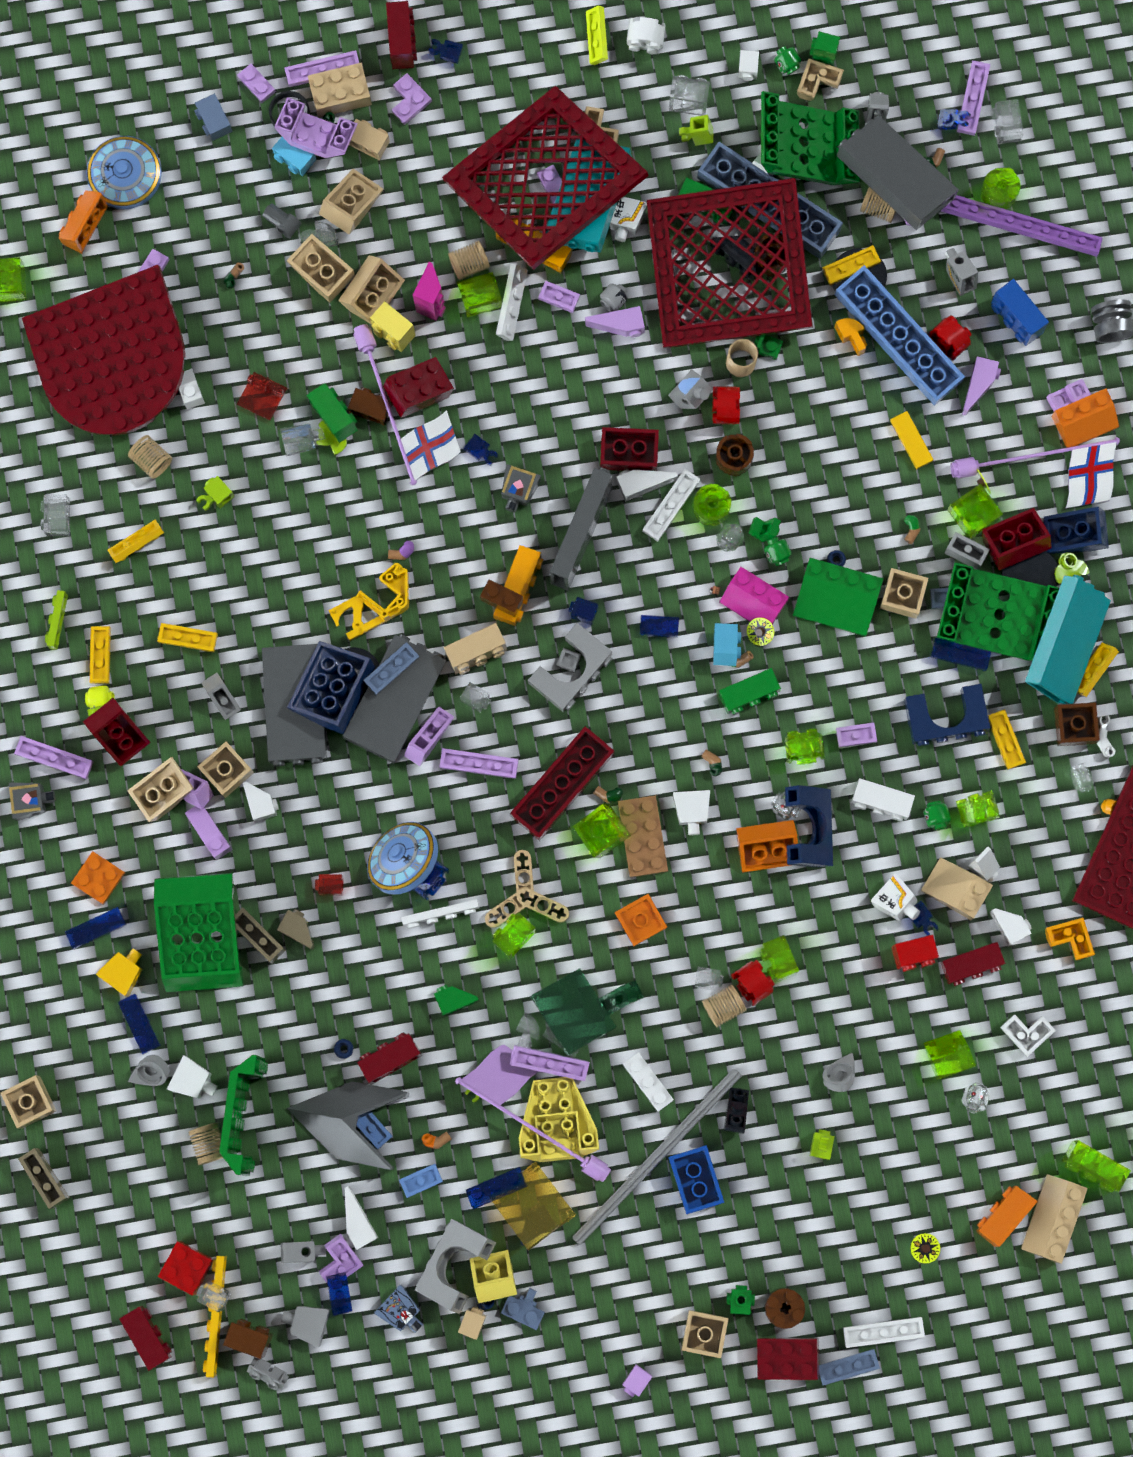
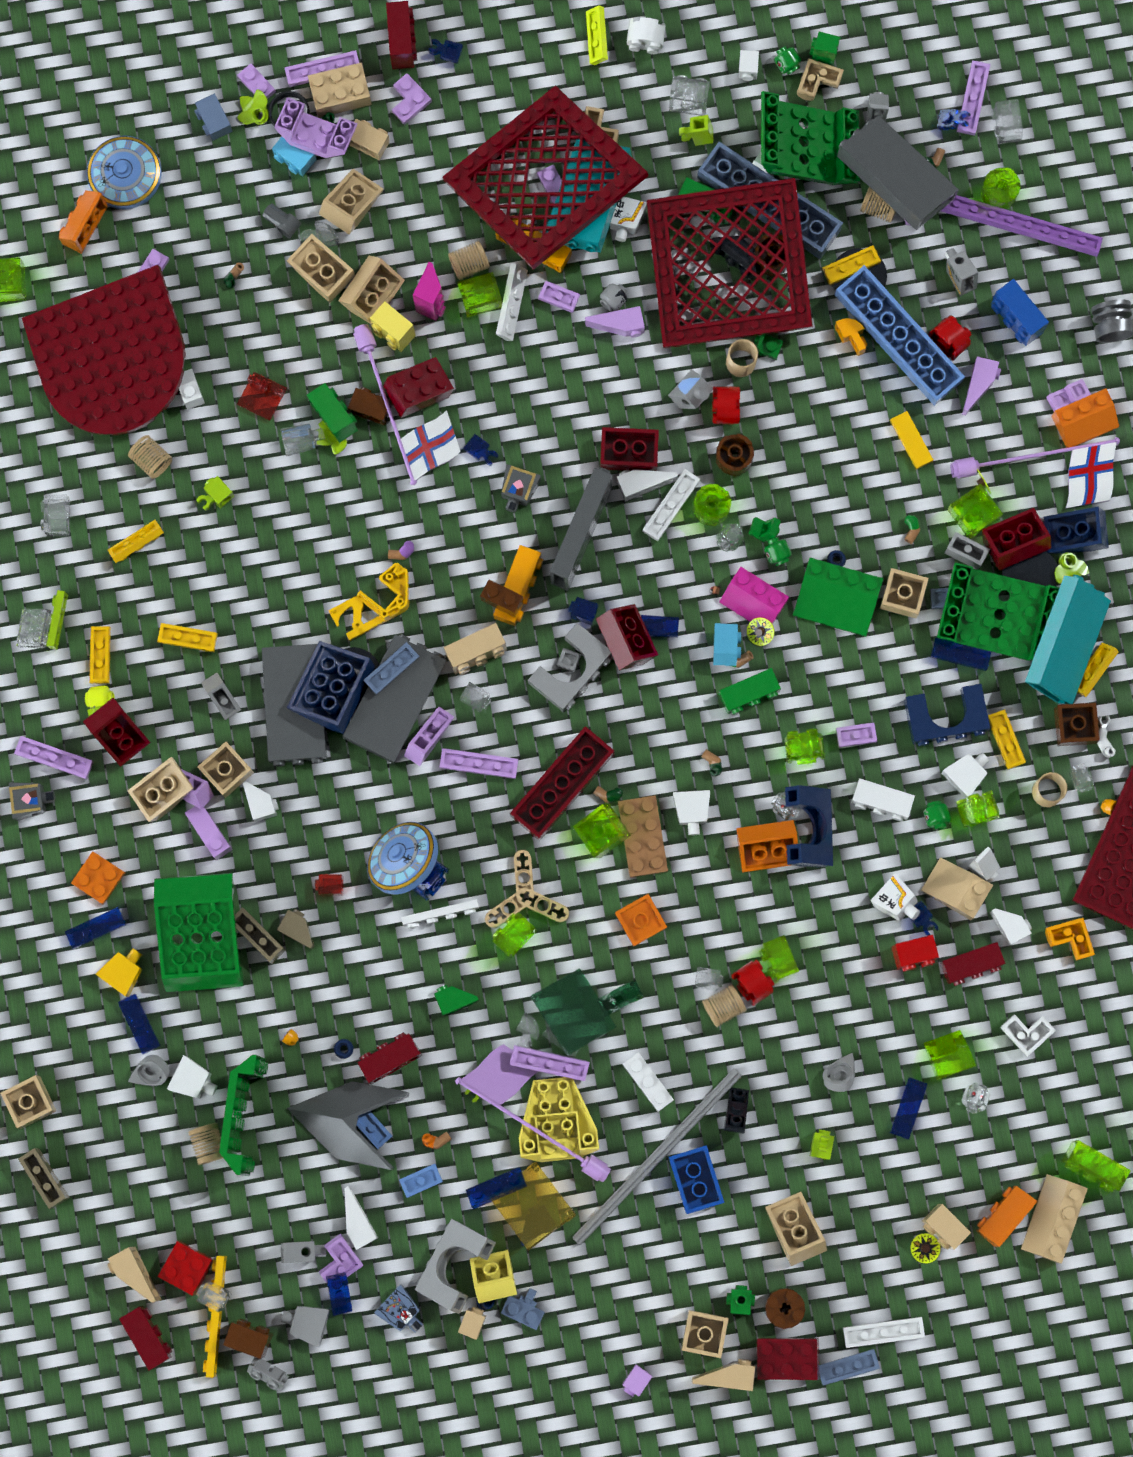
(33, 628): none -> clear tile
(131, 1270): none -> tan slope
(252, 107): none -> lime plate
(290, 1038): none -> light orange hinge
(626, 637): none -> dark red brick
(733, 1375): none -> tan slope
(796, 1228): none -> tan slope
(908, 1108): none -> clear blue plate
(945, 1227): none -> tan brick
(966, 773): none -> white torso
(1059, 780): none -> tan piece

